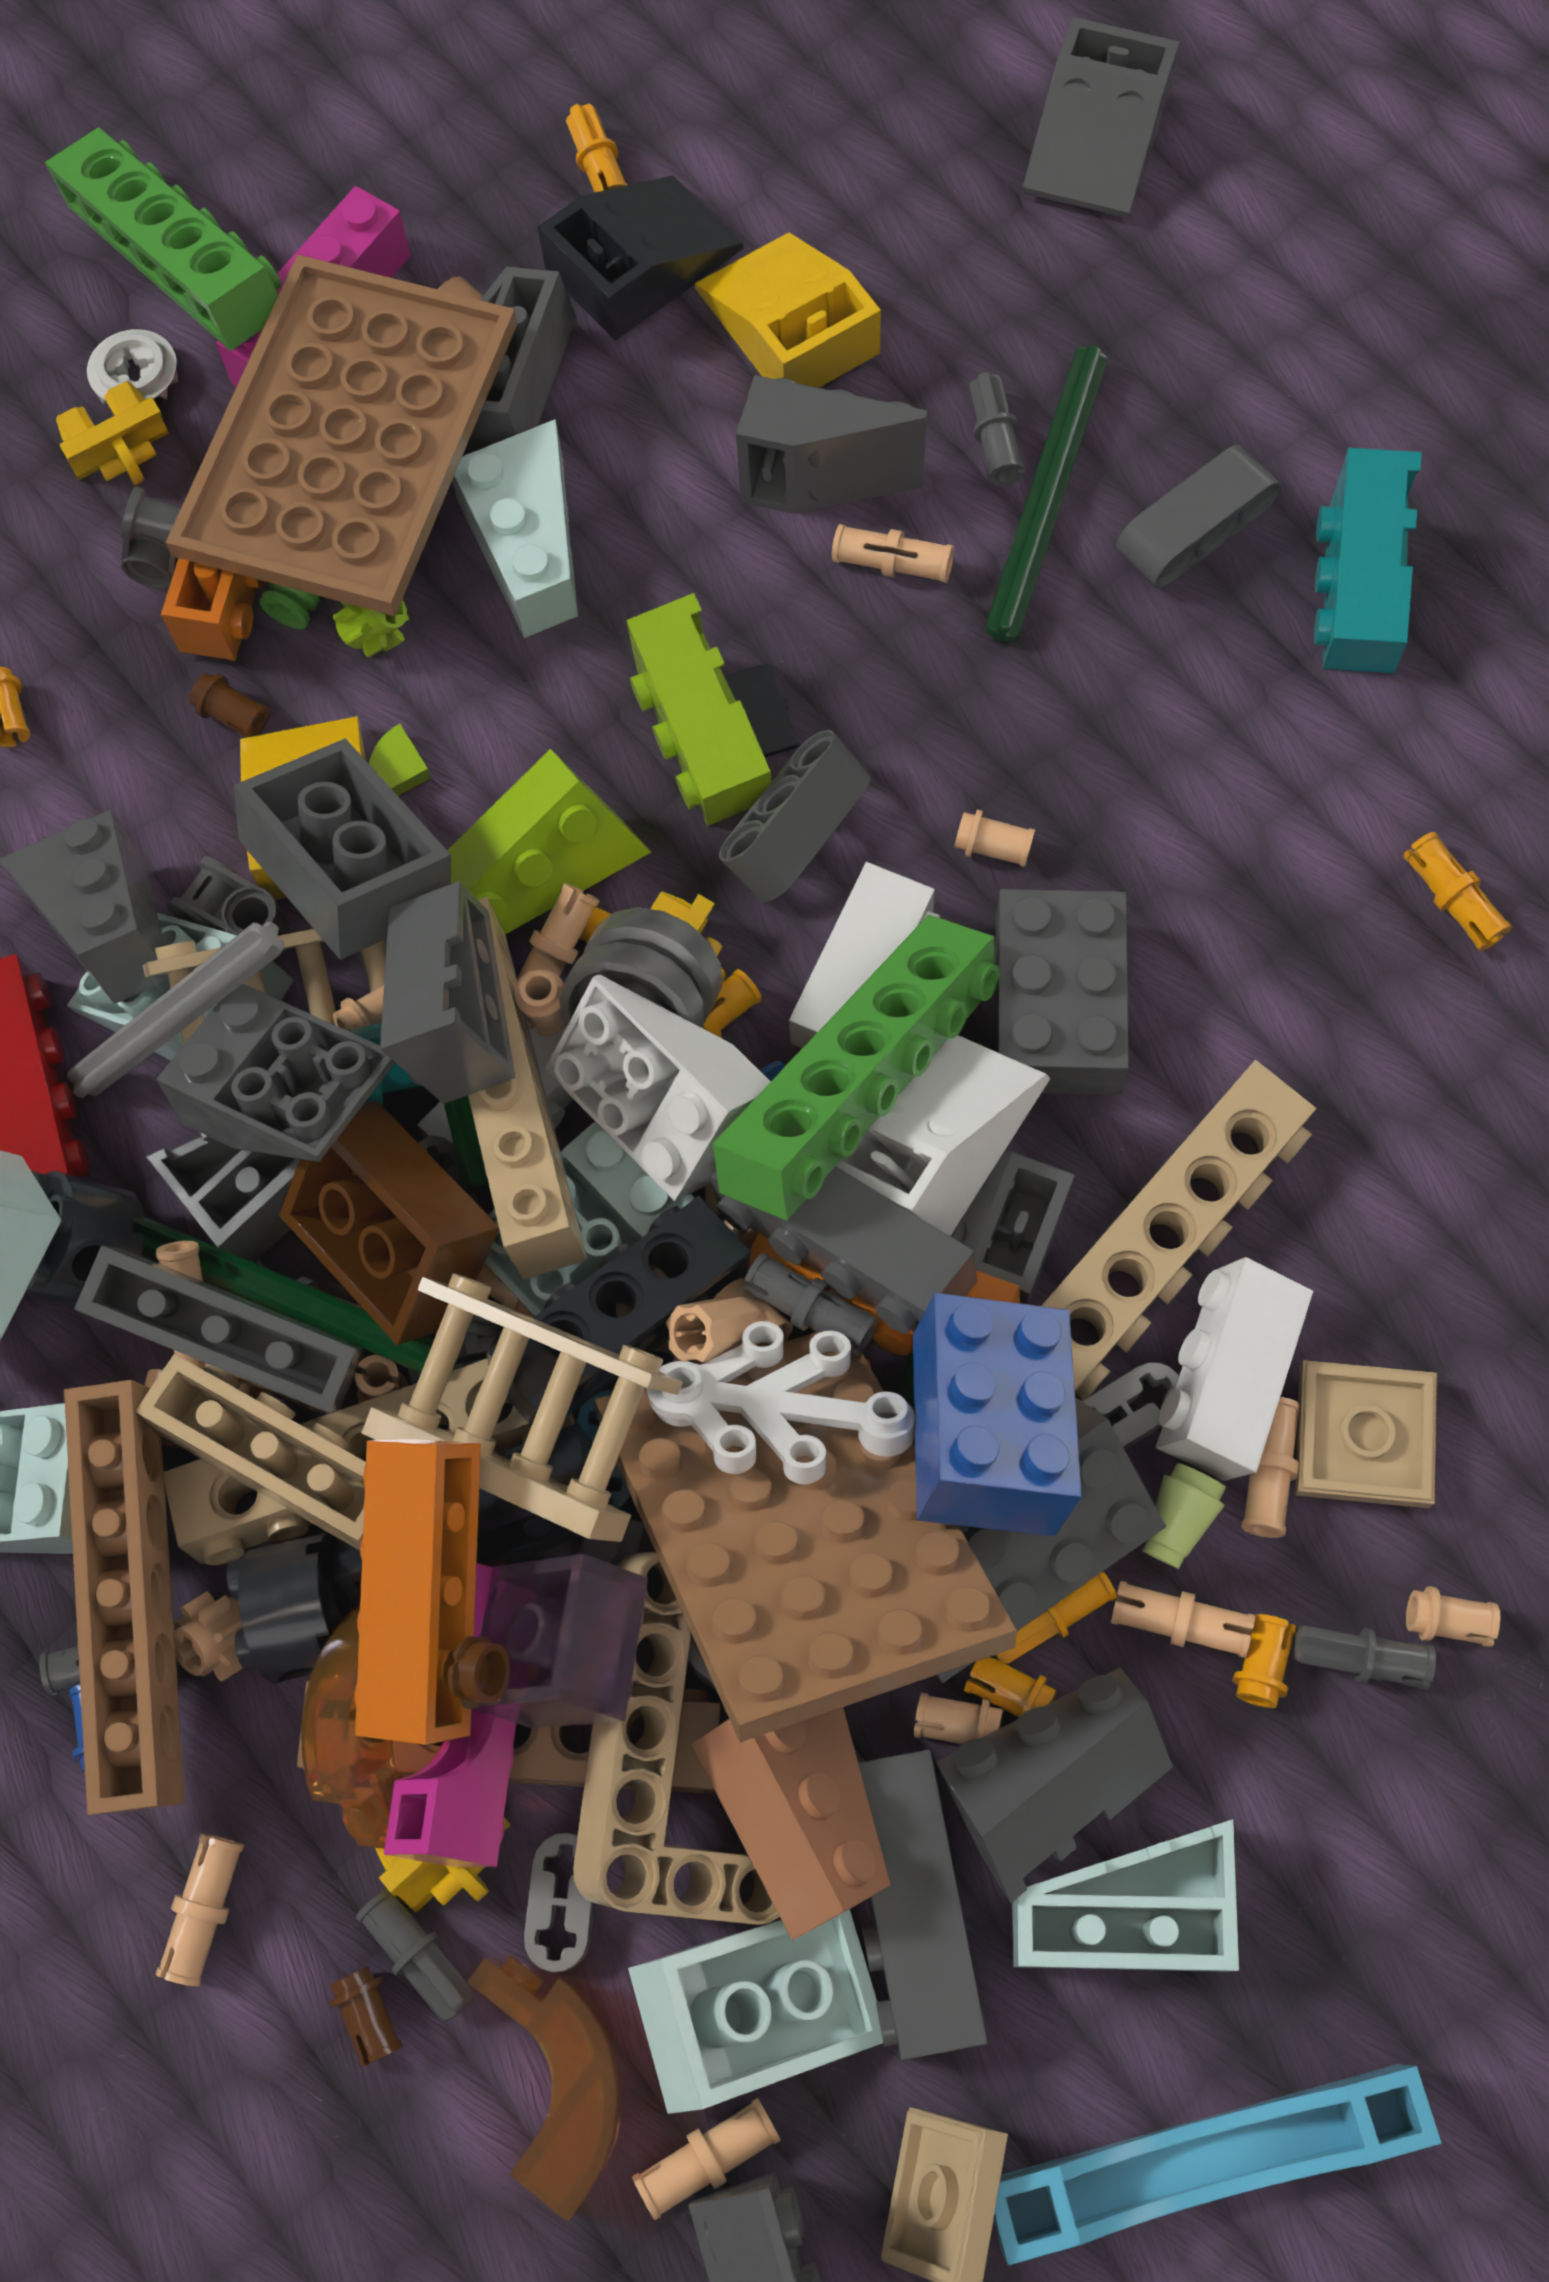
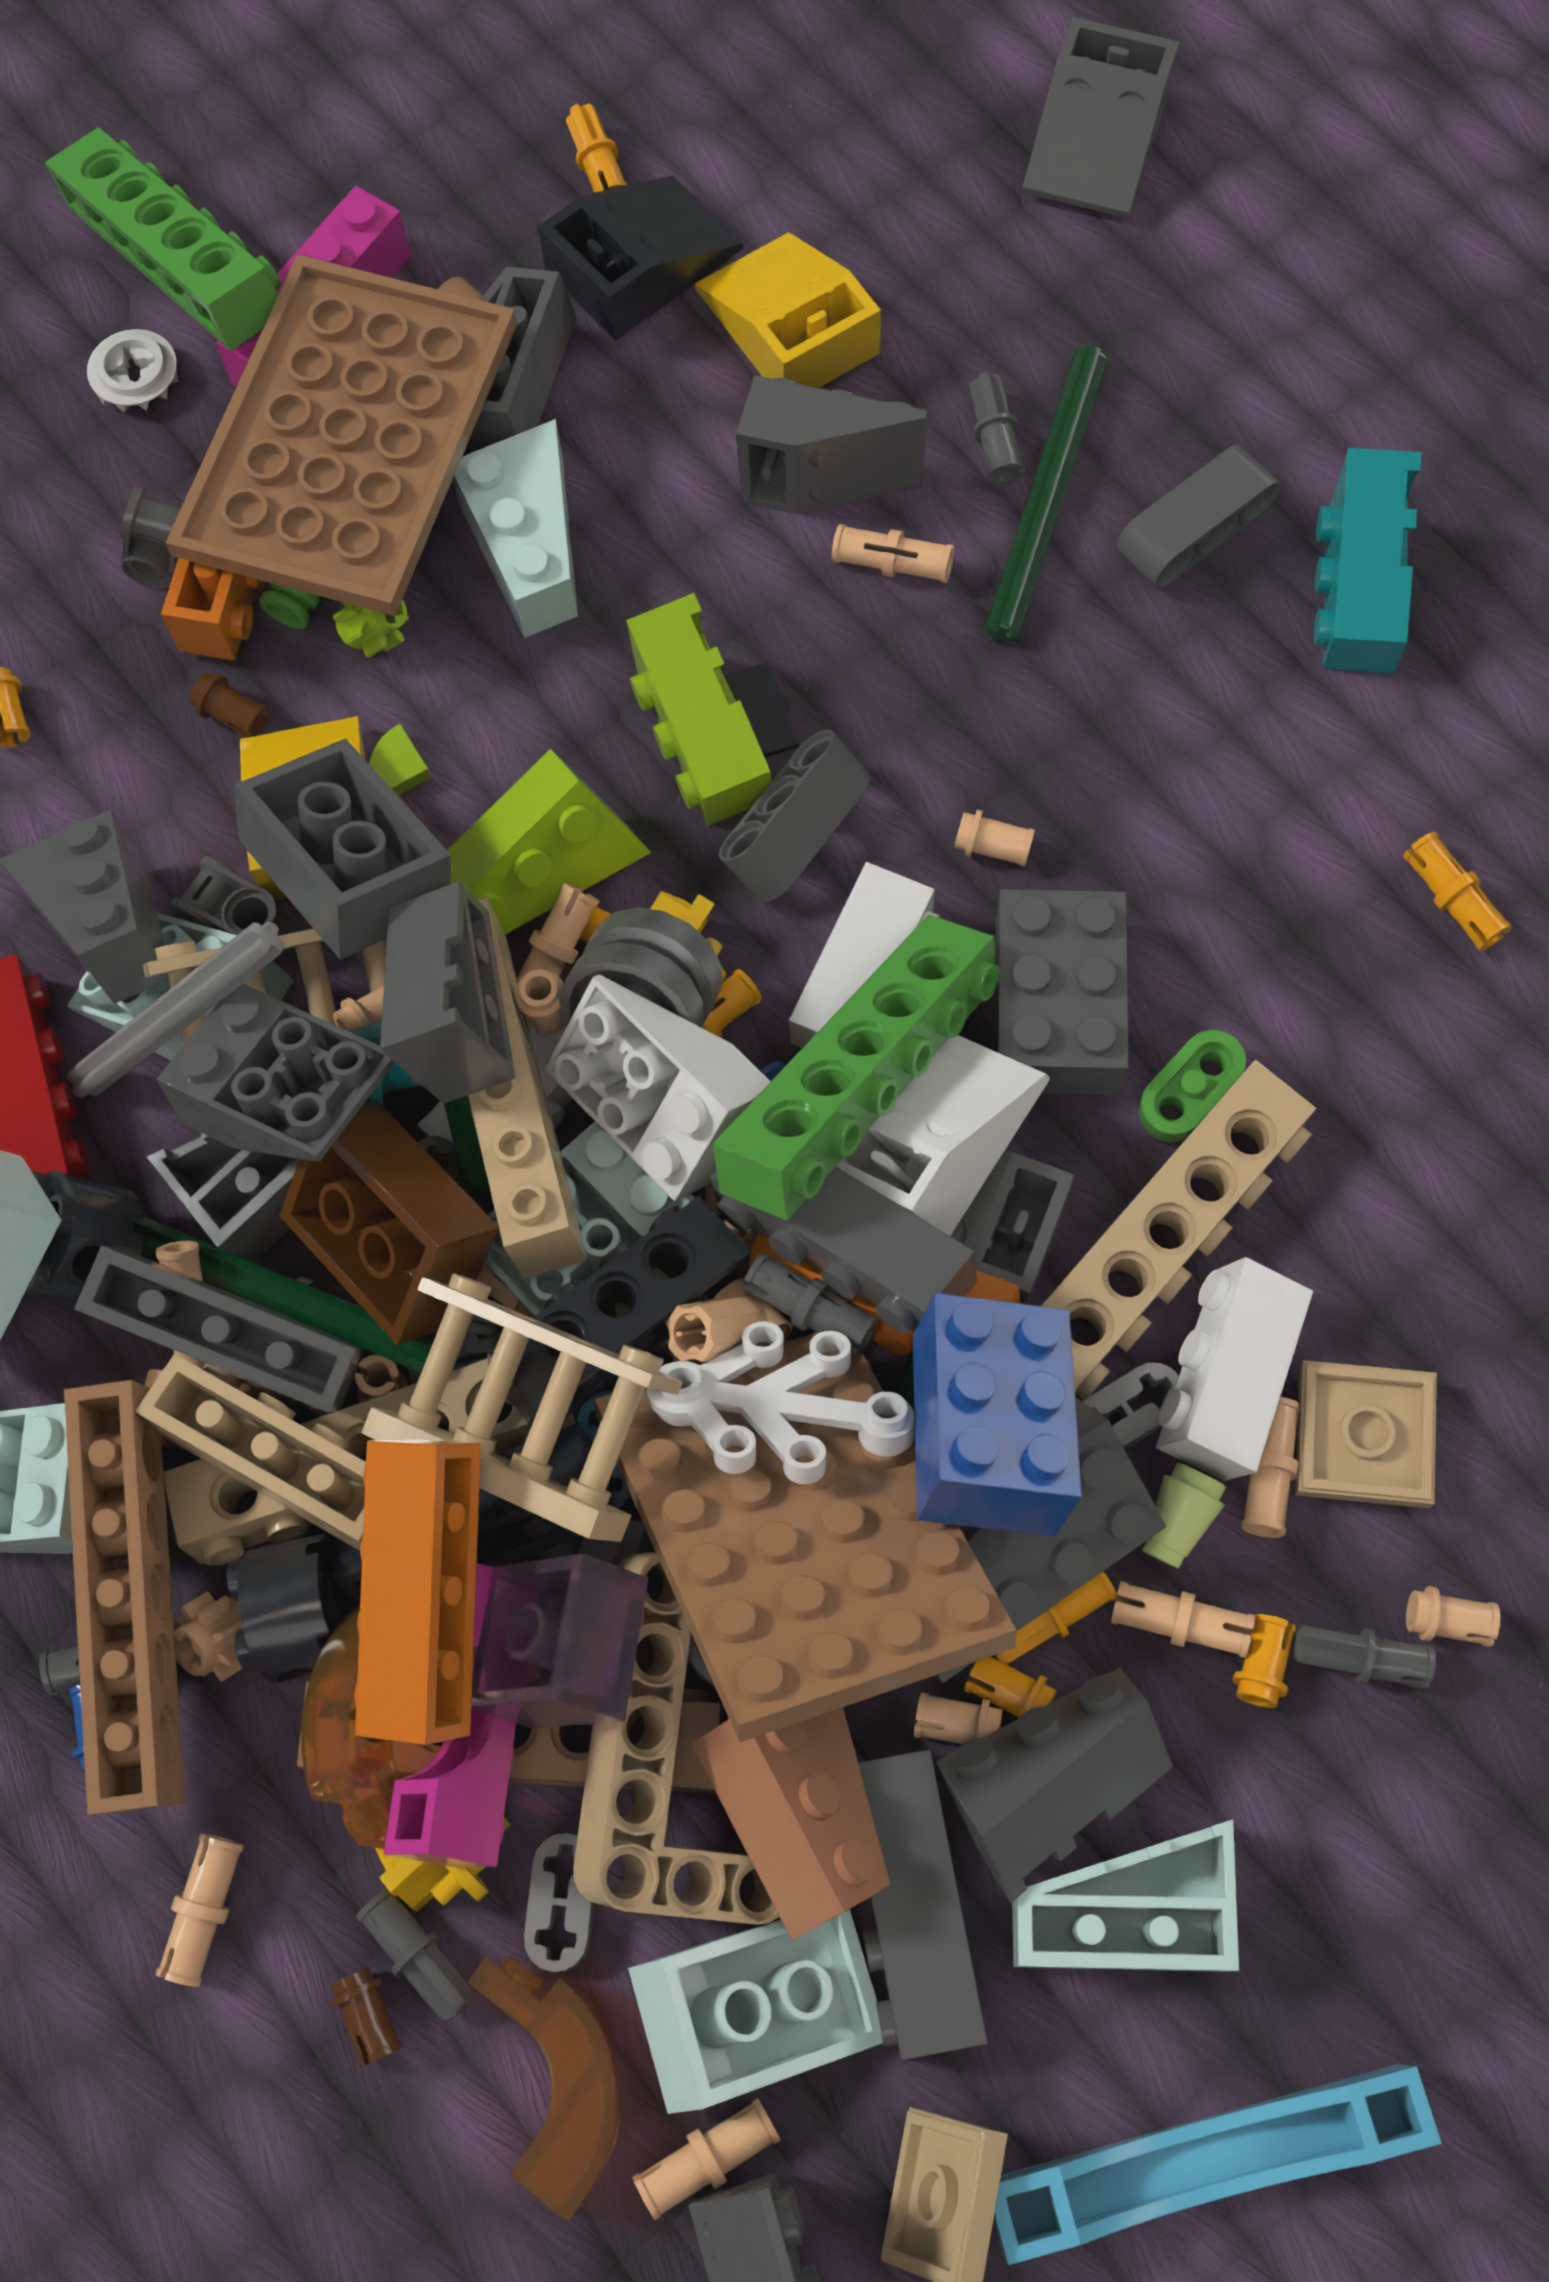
(116, 443): yellow hips -> none
(477, 1671): reddish brown plate -> none
(1188, 1087): none -> bright green plate

